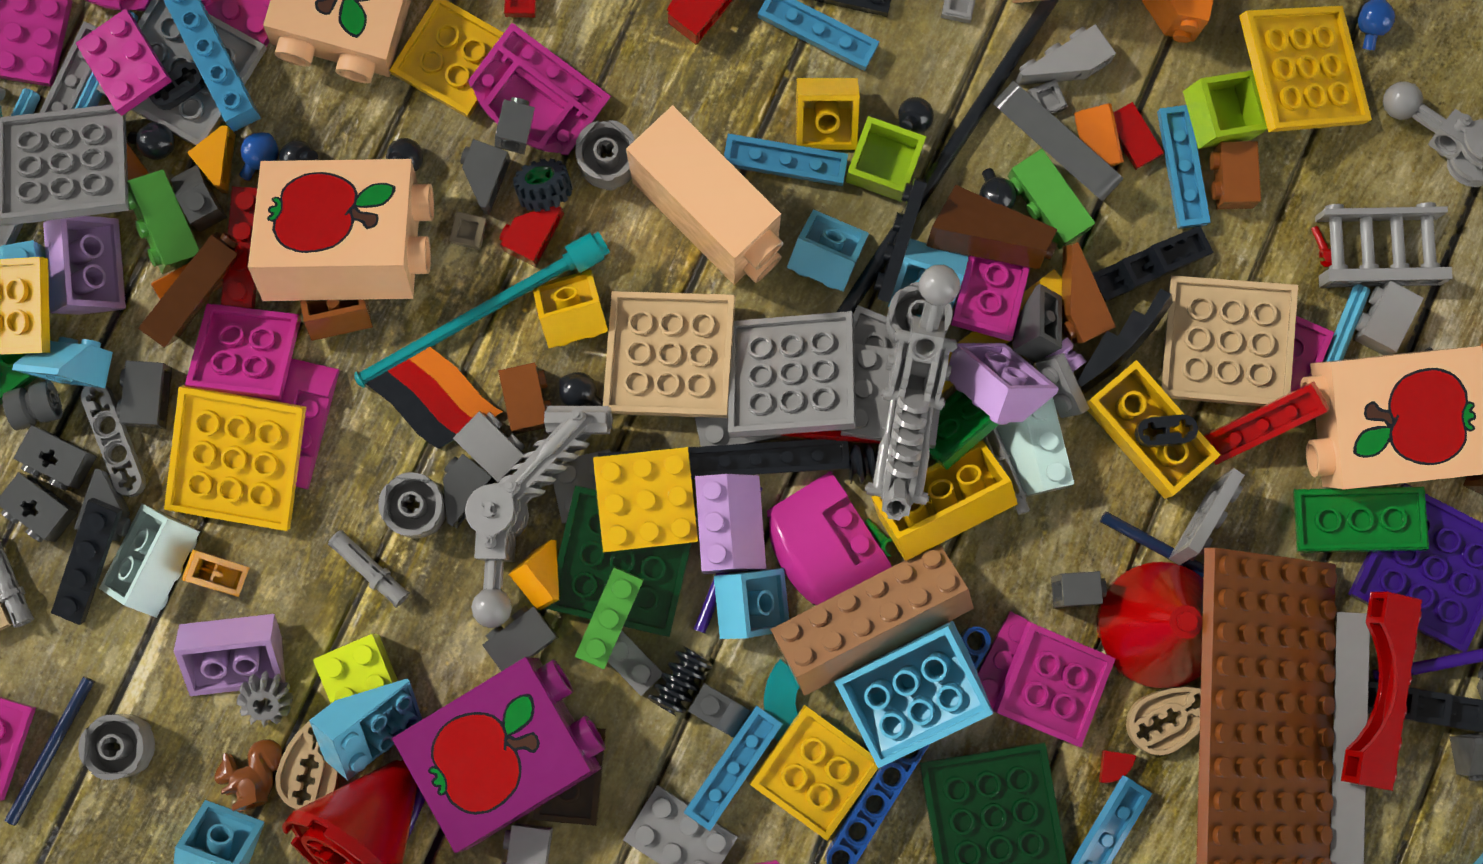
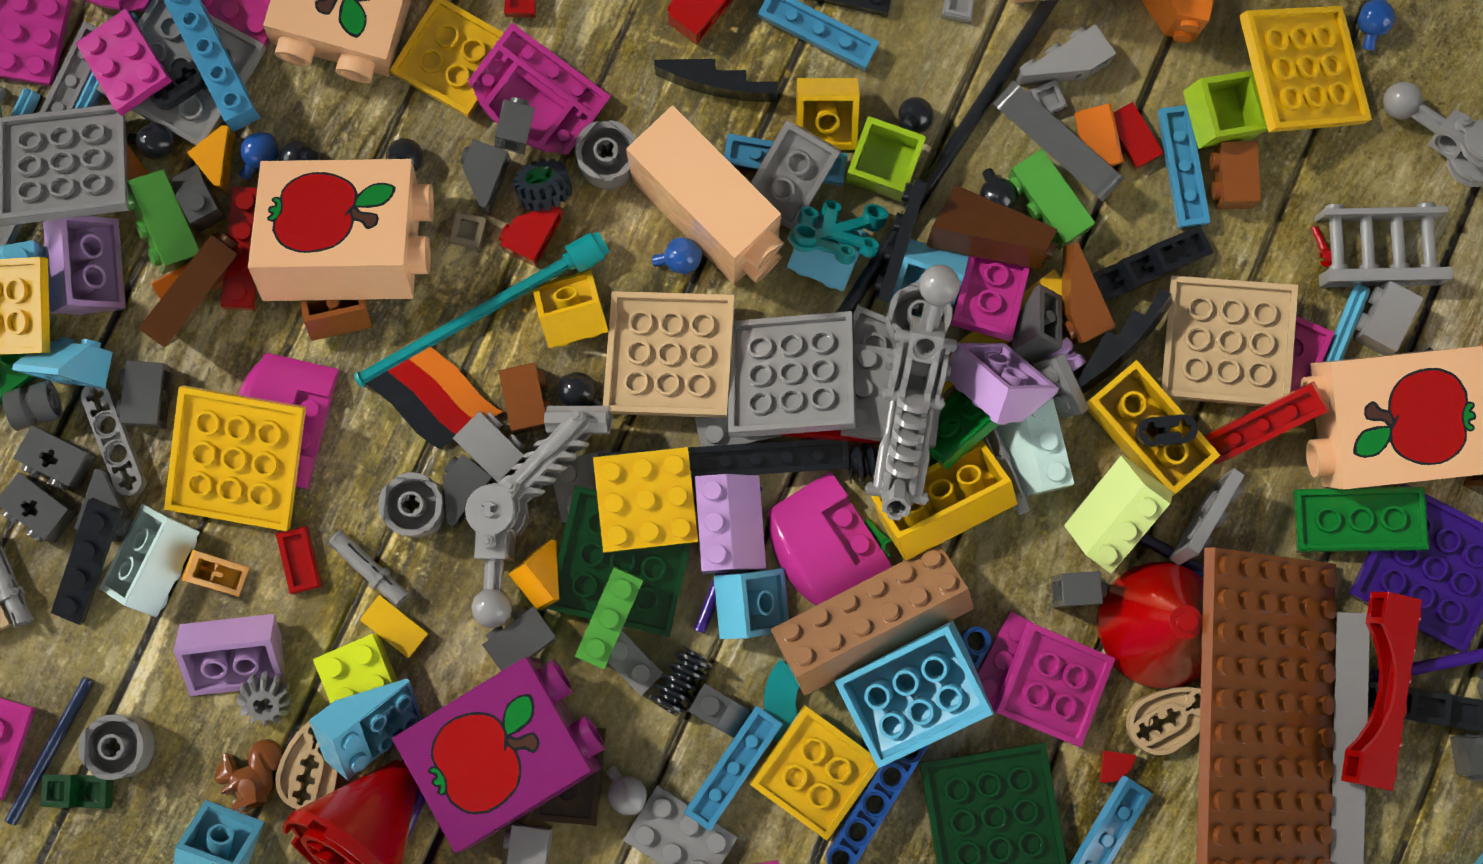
(76, 791): none -> dark green slope
(243, 351): dark pink plate -> none
(299, 560): none -> red tile
(394, 626): none -> yellow tile
(626, 794): none -> light grey piece
(680, 256): none -> blue piece
(704, 78): none -> black slope
(794, 170): none -> light grey plate
(807, 238): none -> teal plant
(1118, 513): none -> yellowish green slope

